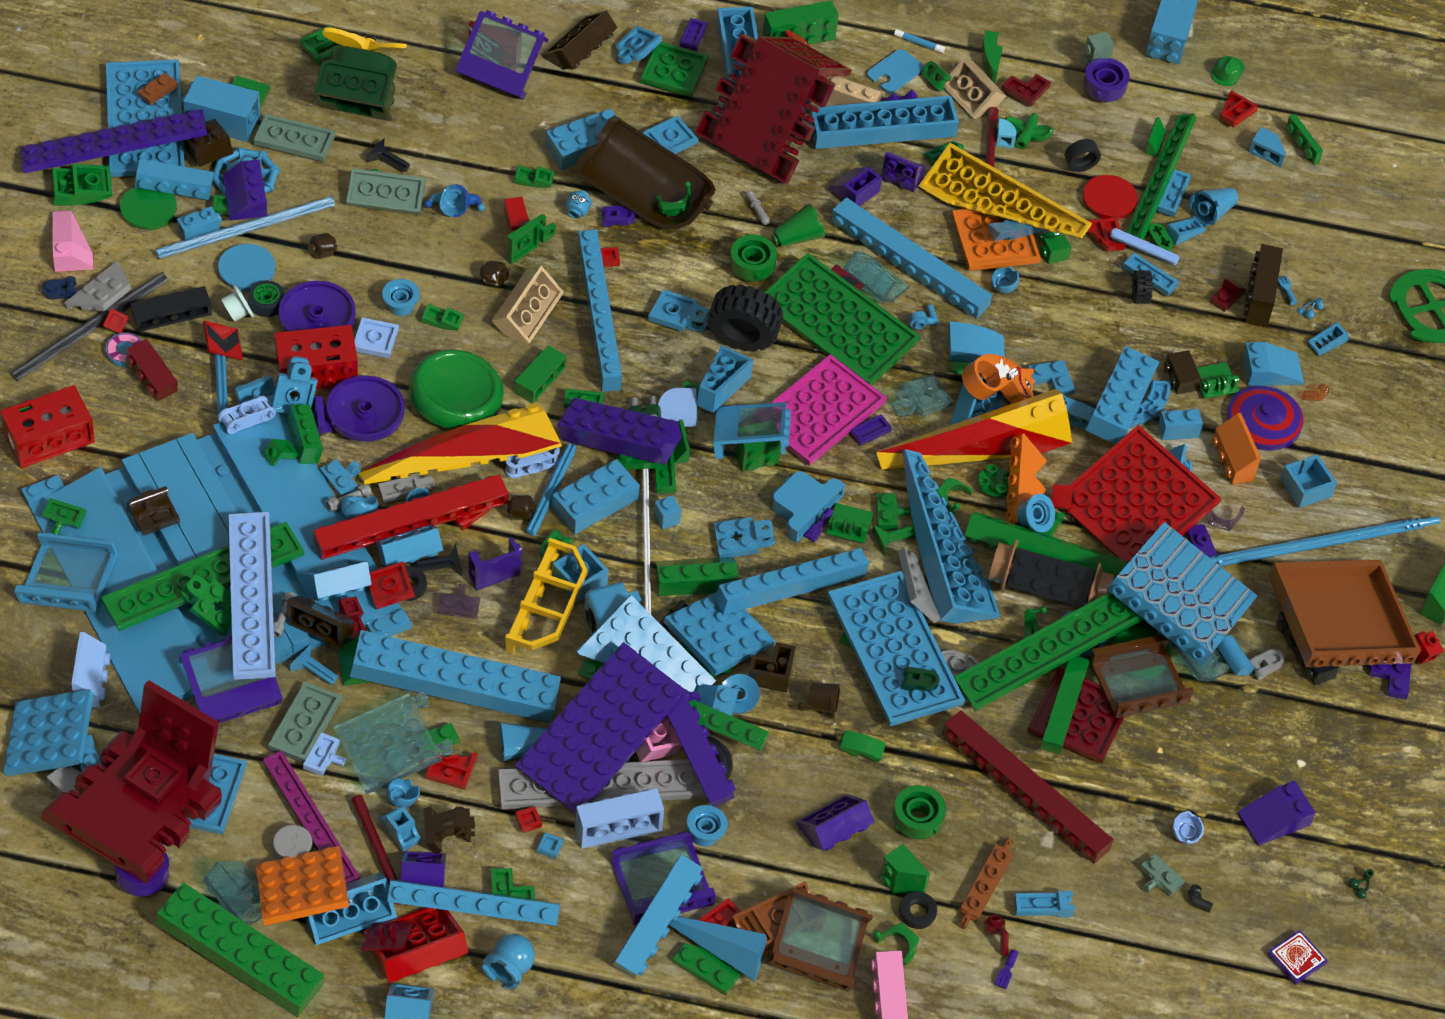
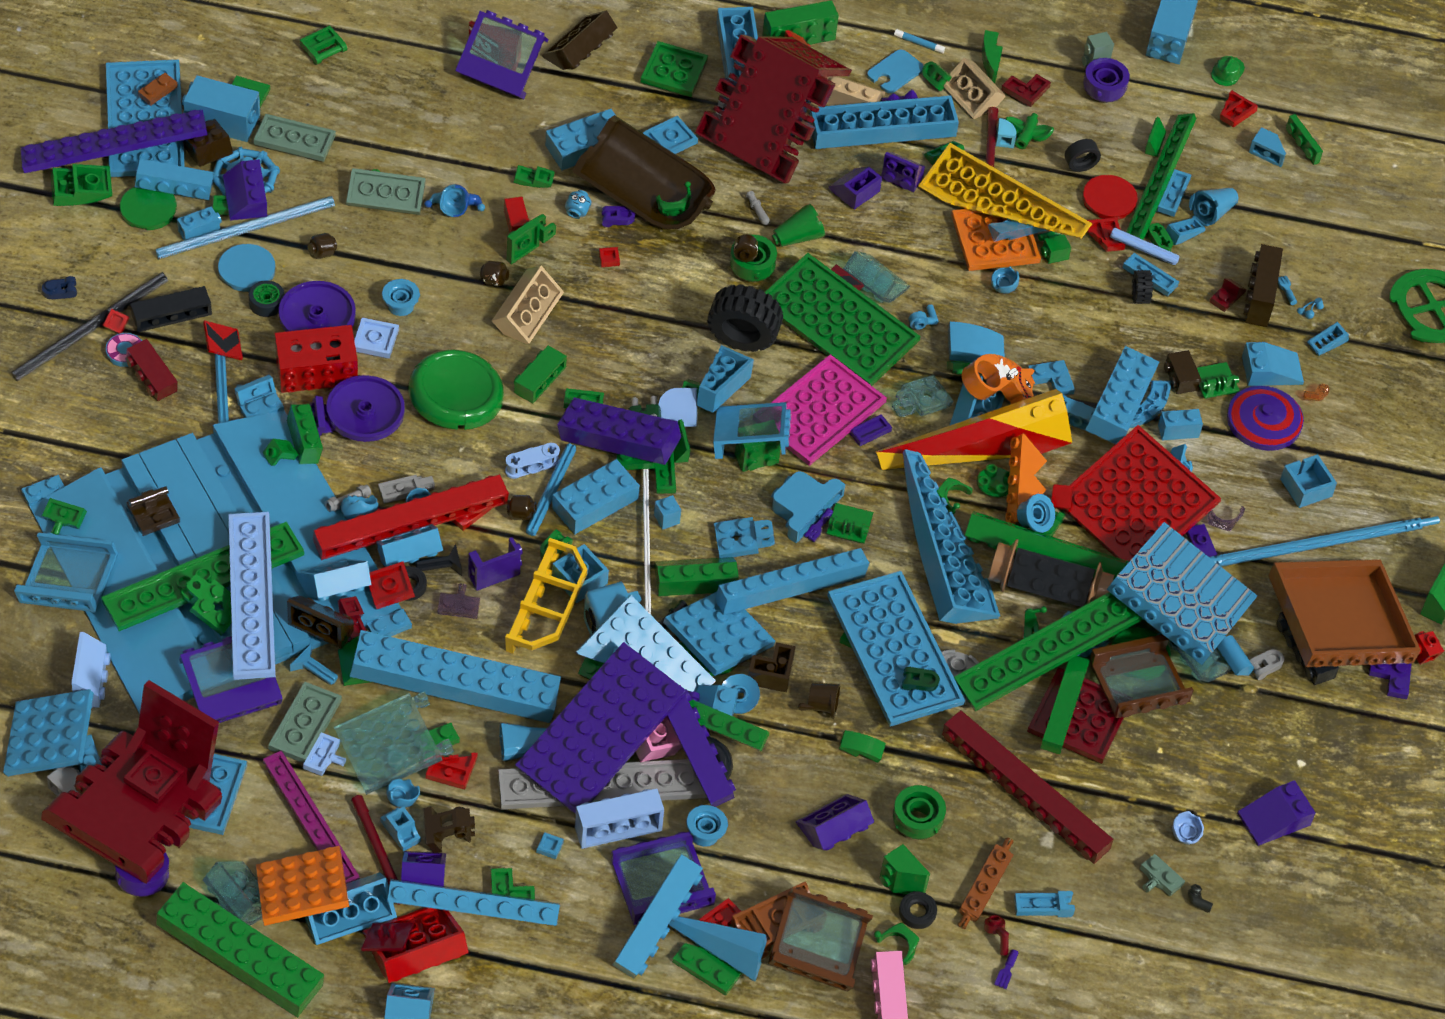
(47, 426): red piece -> none
(69, 244): bright pink wedge -> none
(102, 290): light grey wing -> none
(237, 305): light aqua piece -> none
(246, 414): light blue piece -> none
(279, 624): light grey bar -> none
(291, 841): light grey head -> none
(296, 380): dark azure plate -> none
(341, 478): dark azure plate -> none
(358, 75): dark green brick -> none
(379, 152): black piece -> none
(442, 319): green slope -> none
(497, 437): wedge -> none
(510, 960): dark azure tile -> none
(528, 819): red plate -> none
(599, 310): dark azure brick -> none
(637, 45): dark azure plate -> none
(686, 312): dark azure plate -> none
(693, 34): dark purple plate -> none
(746, 248): none -> dark brown head
(884, 537): green piece -> none
(889, 511): green plate -> none
(911, 258): dark azure brick -> none
(916, 585): light grey wing -> none
(1236, 450): orange slope -> none
(1297, 957): tile -> none
(1354, 883): dark green piece -> none

